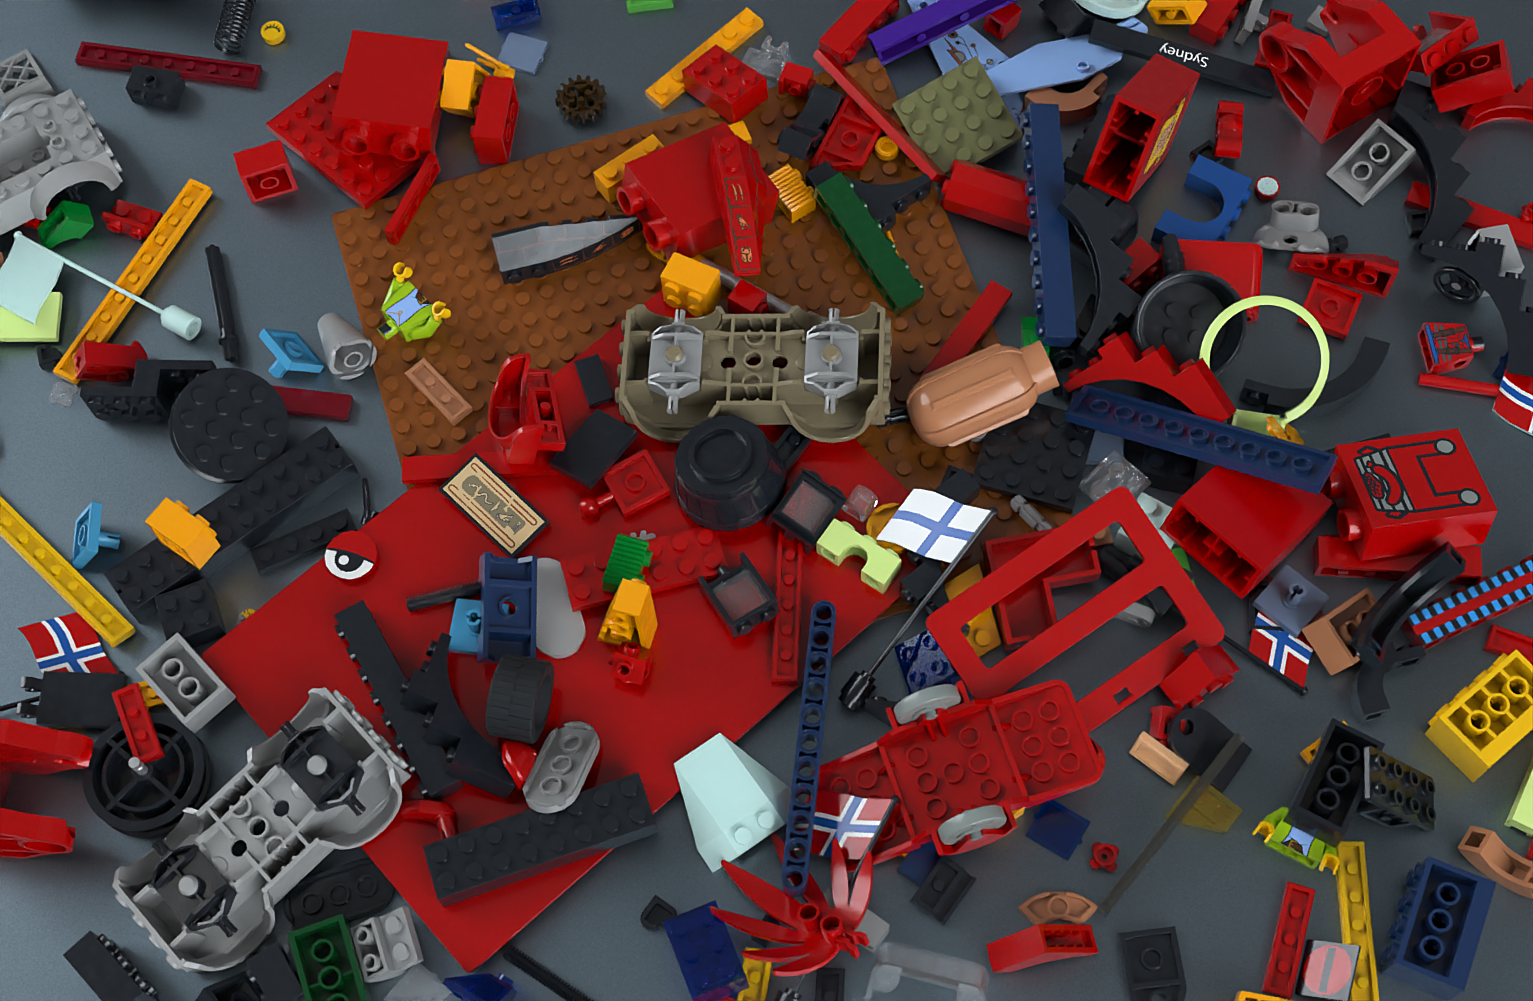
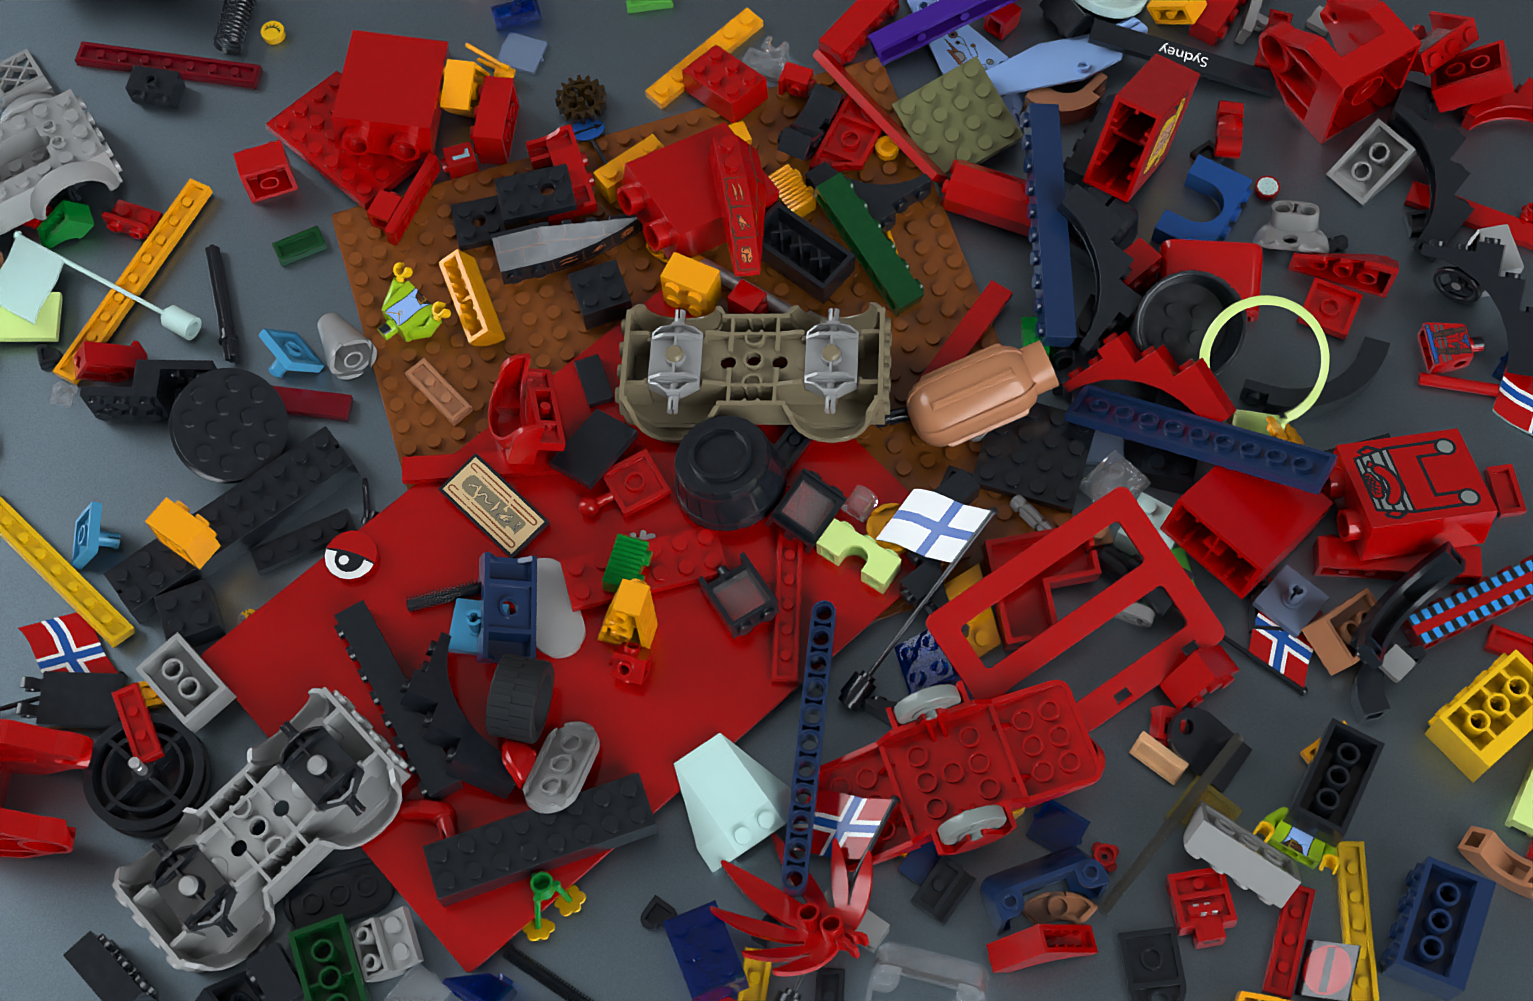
(299, 245): none -> dark green tile
(383, 208): none -> red brick
(459, 160): none -> red brick
(471, 299): none -> light orange brick
(514, 205): none -> black bracket
(543, 889): none -> plant
(562, 148): none -> red bracket
(590, 132): none -> blue piece
(600, 294): none -> black brick
(804, 253): none -> black brick
(1005, 890): none -> dark blue windscreen
(1172, 258): black hinge -> none
(1201, 906): none -> red piece
(1241, 855): none -> light grey slope
(1396, 792): black bracket -> none
(1397, 663): none -> light grey tile
(1505, 490): none -> red tile

